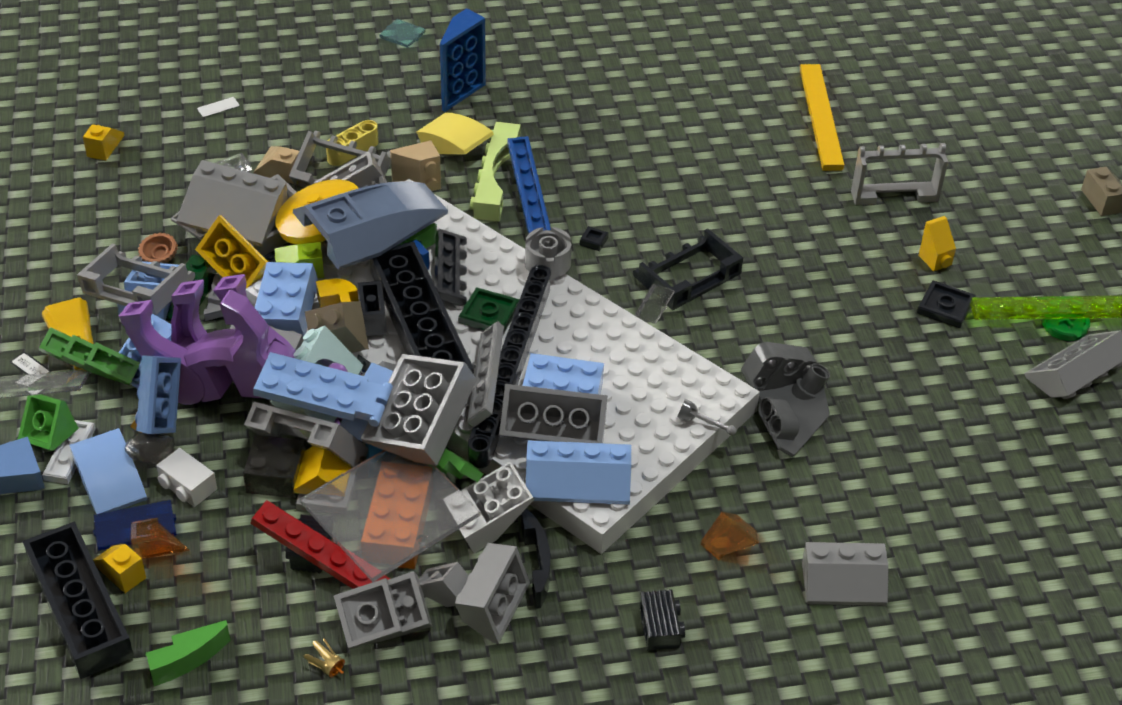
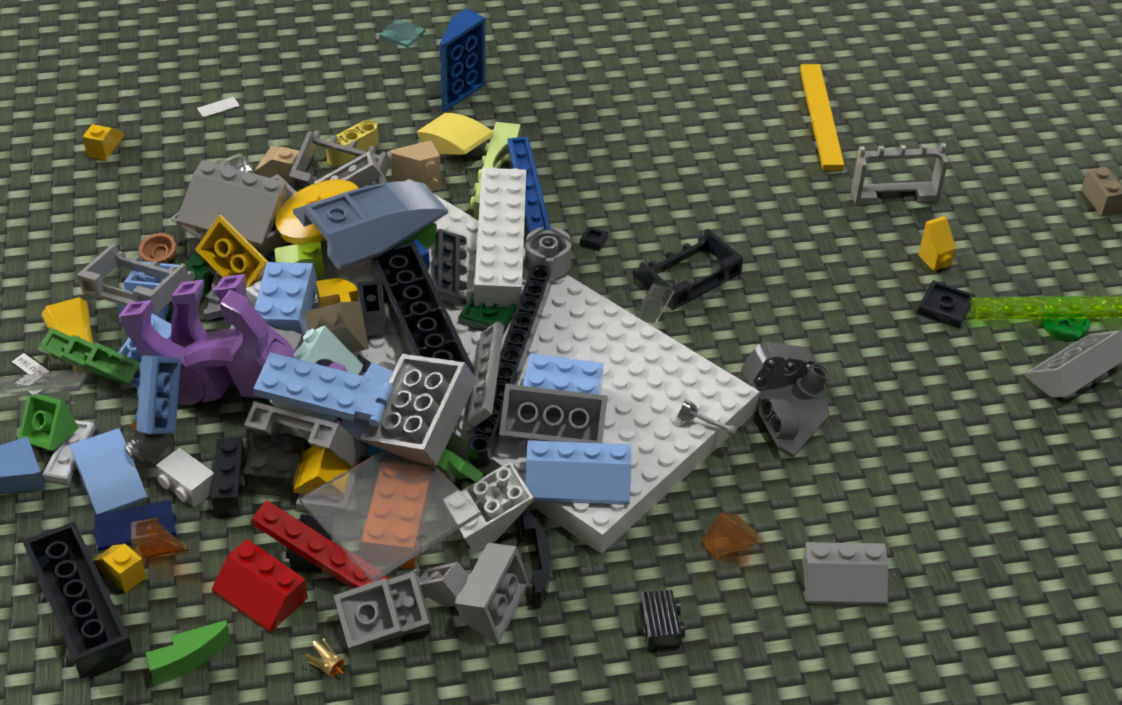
(228, 478): none -> black brick
(260, 586): none -> red slope
(500, 237): none -> white brick

